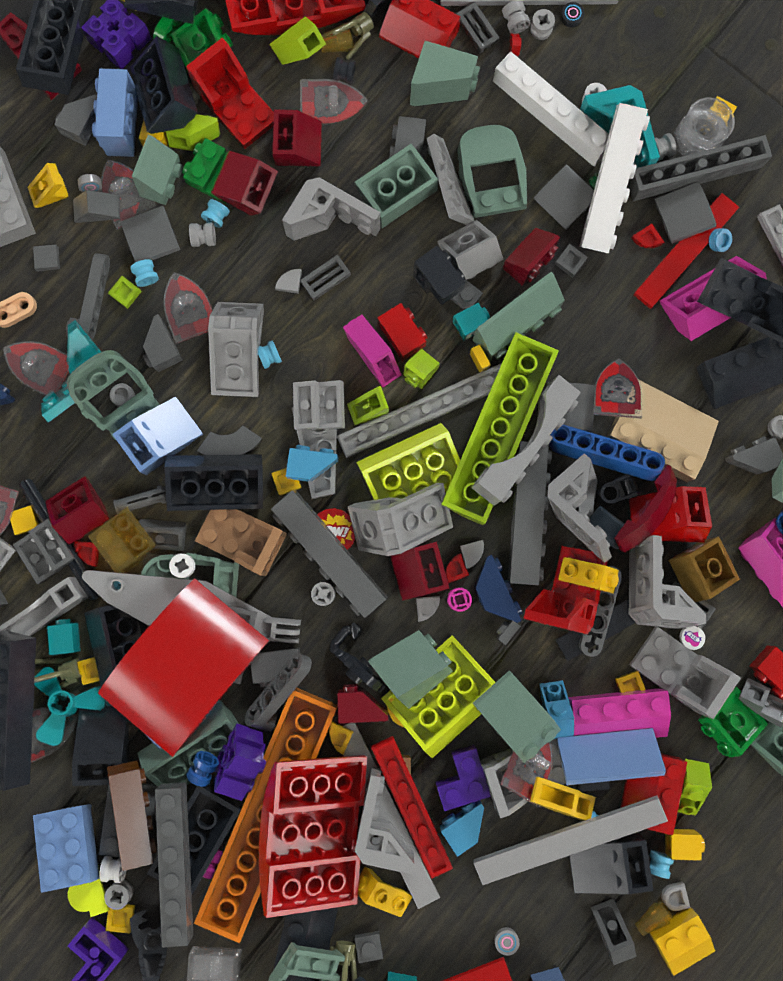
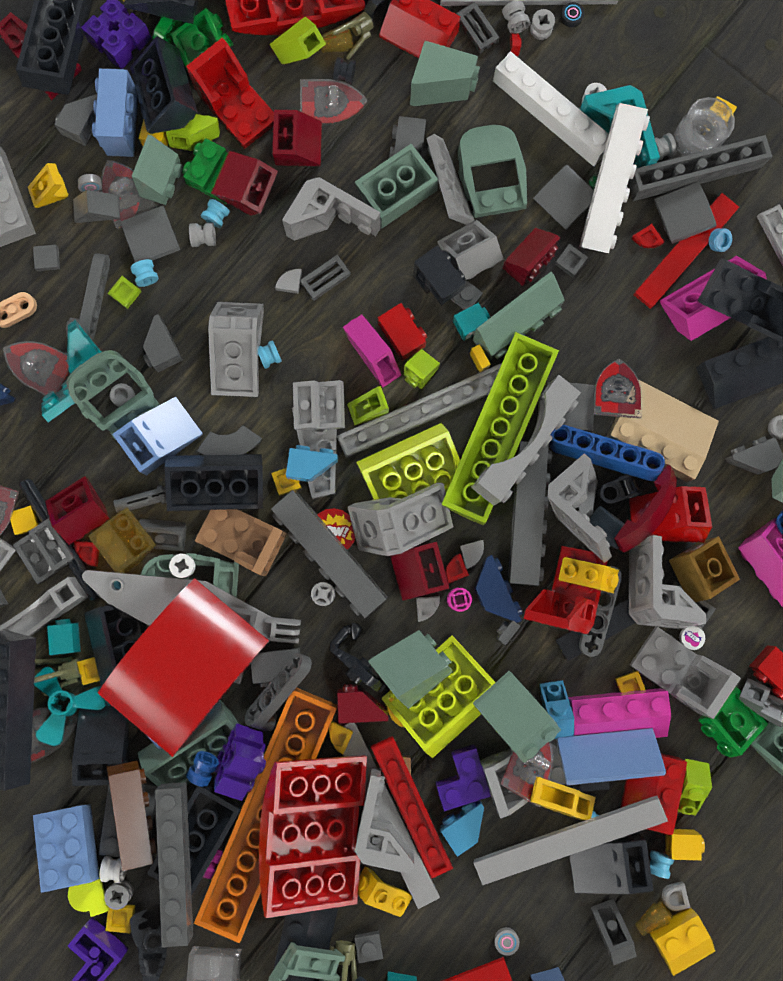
(186, 308): clear shield -> none

